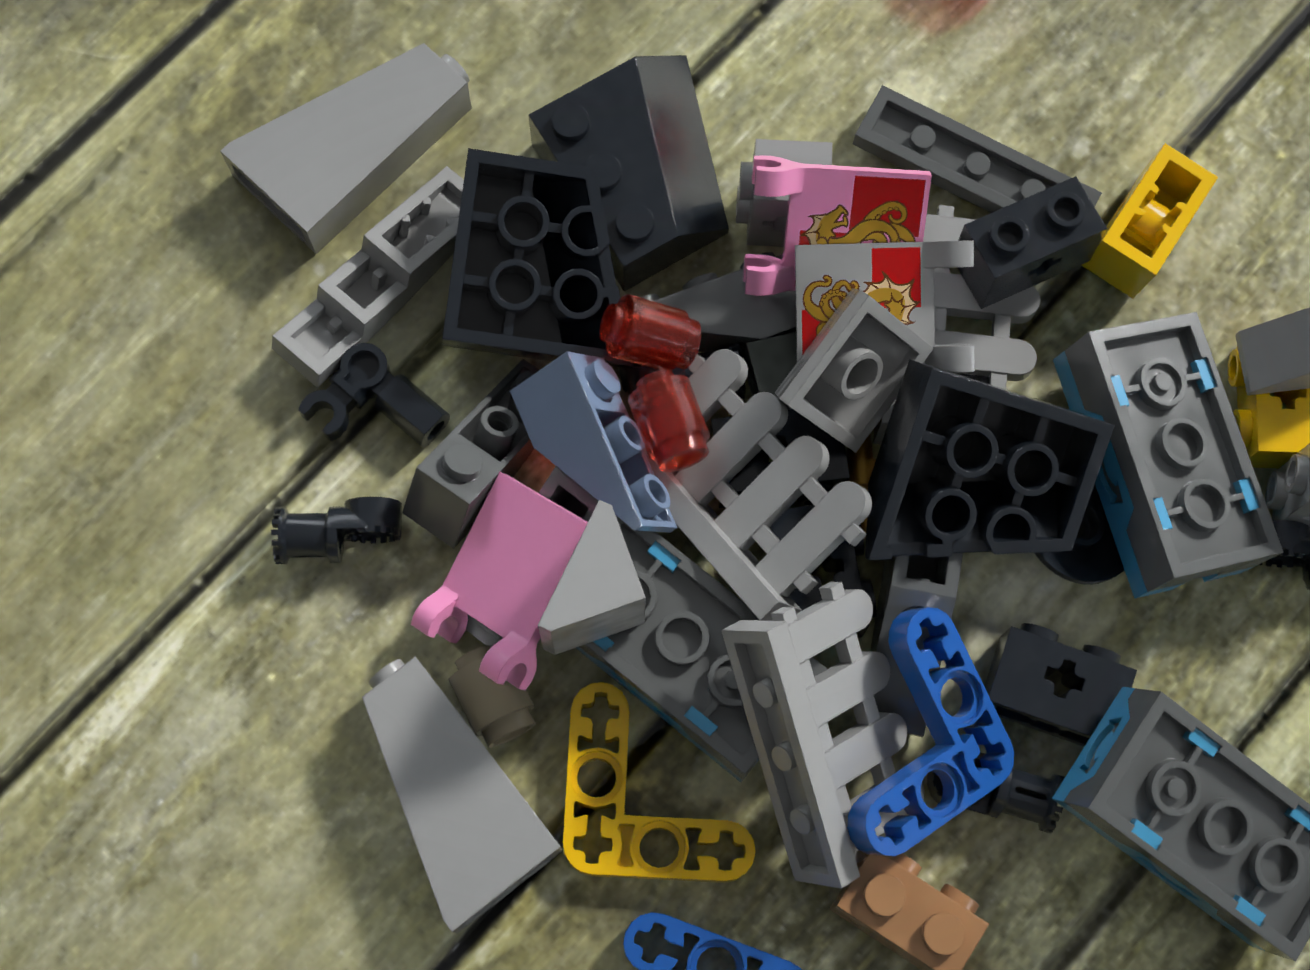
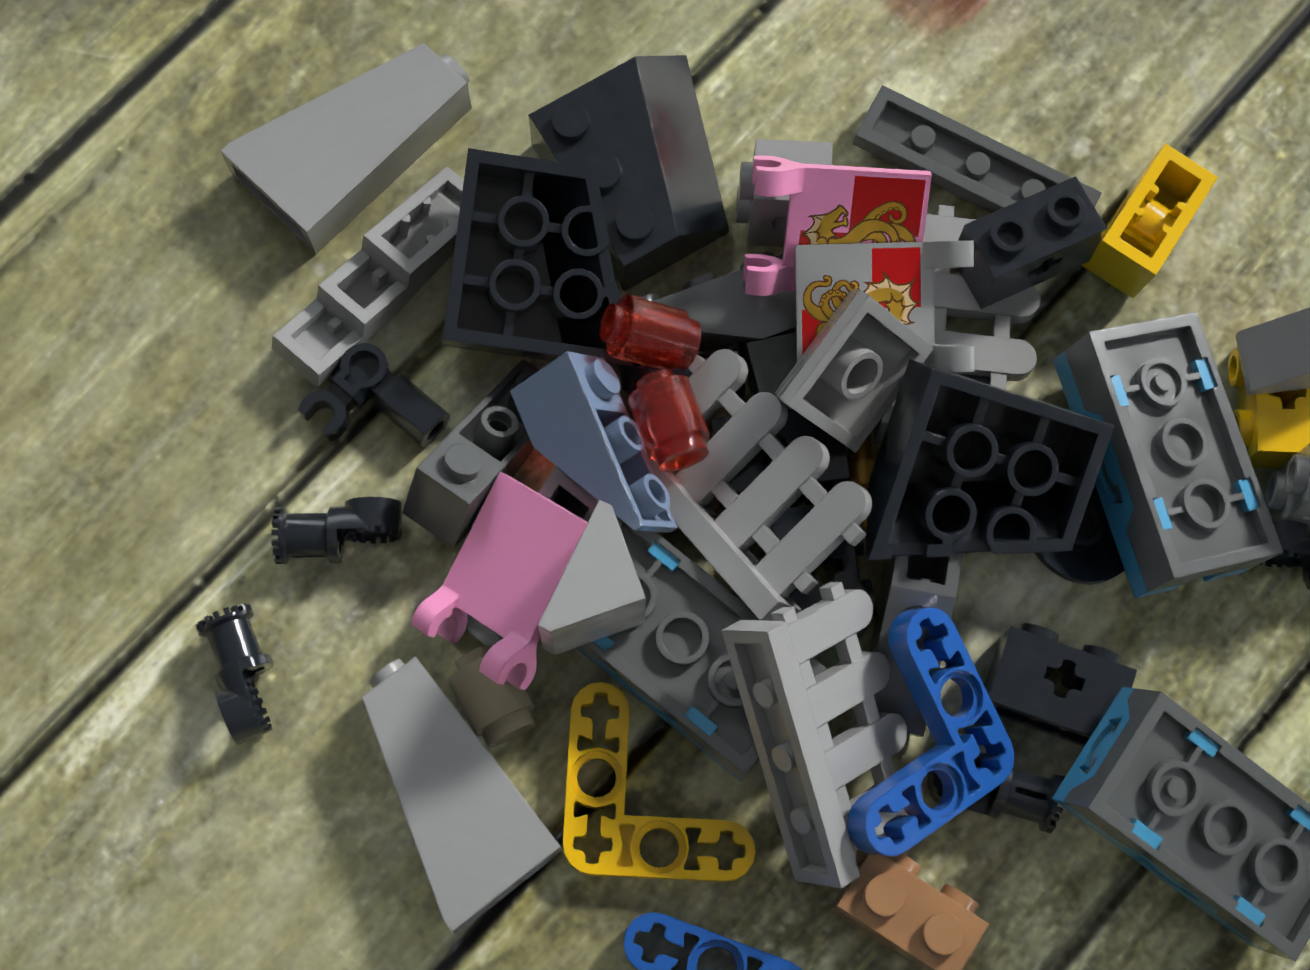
(238, 663): none -> black connector

